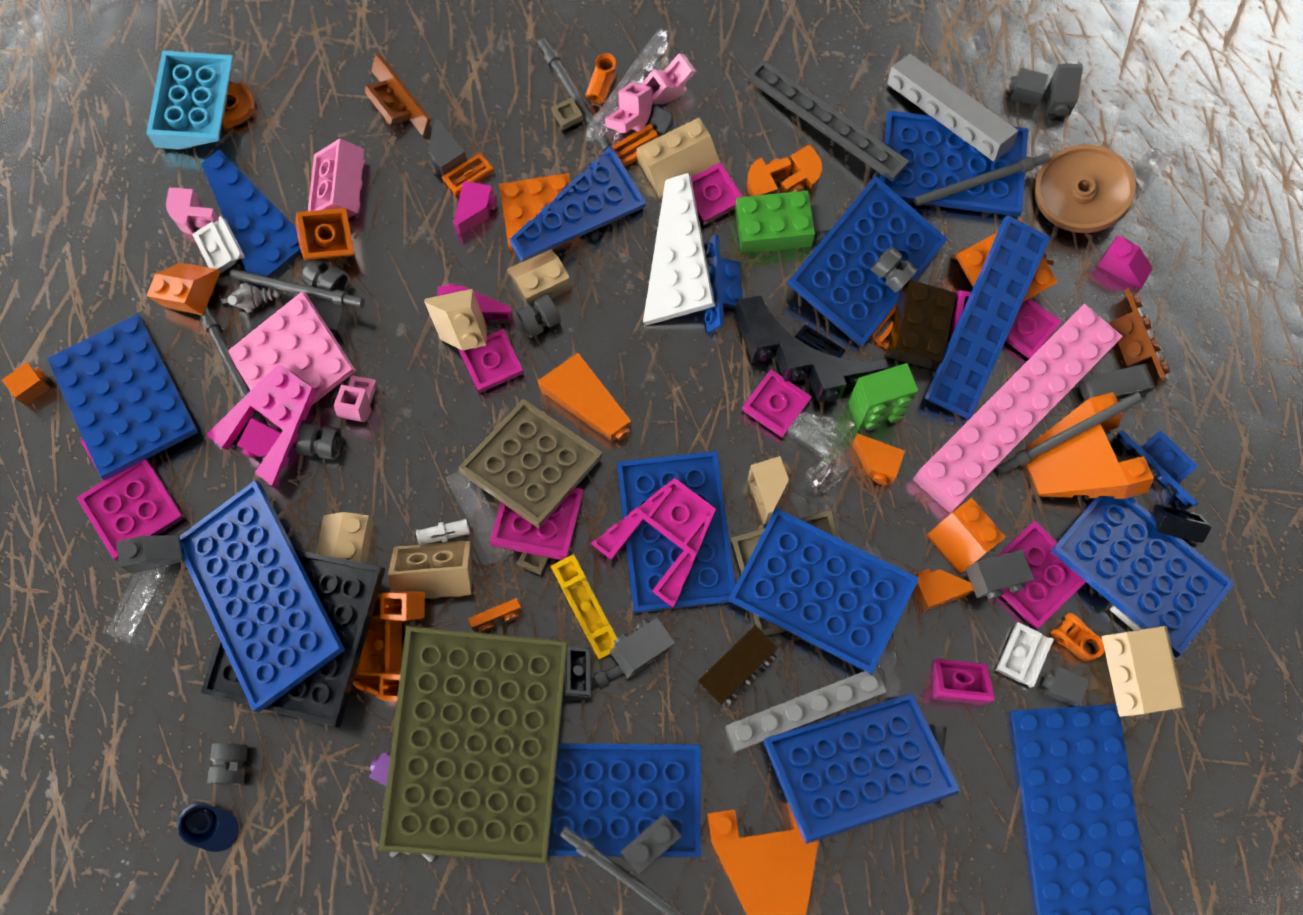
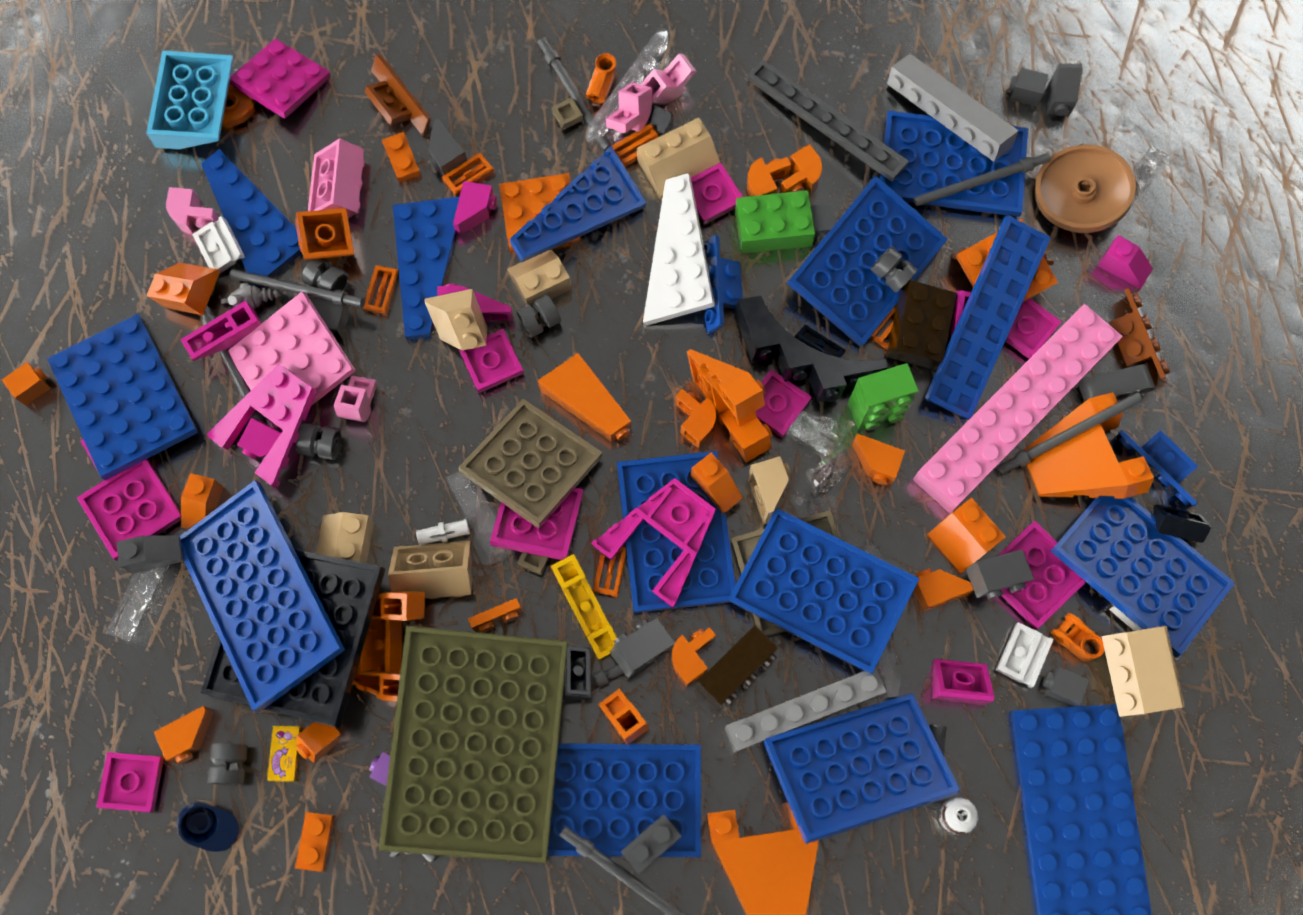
(130, 782): none -> dark pink plate
(185, 735): none -> orange slope
(199, 499): none -> orange slope
(222, 332): none -> dark pink slope
(279, 78): none -> dark pink plate
(283, 754): none -> yellow tile
(314, 842): none -> orange plate
(317, 741): none -> orange brick
(389, 294): none -> orange tile
(401, 157): none -> orange plate
(423, 252): none -> blue wing
(606, 591): none -> orange tile
(624, 716): none -> orange brick
(685, 659): none -> orange brick
(701, 417): none -> orange brick
(716, 483): none -> orange slope
(735, 401): none -> orange wedge
(949, 813): none -> white head

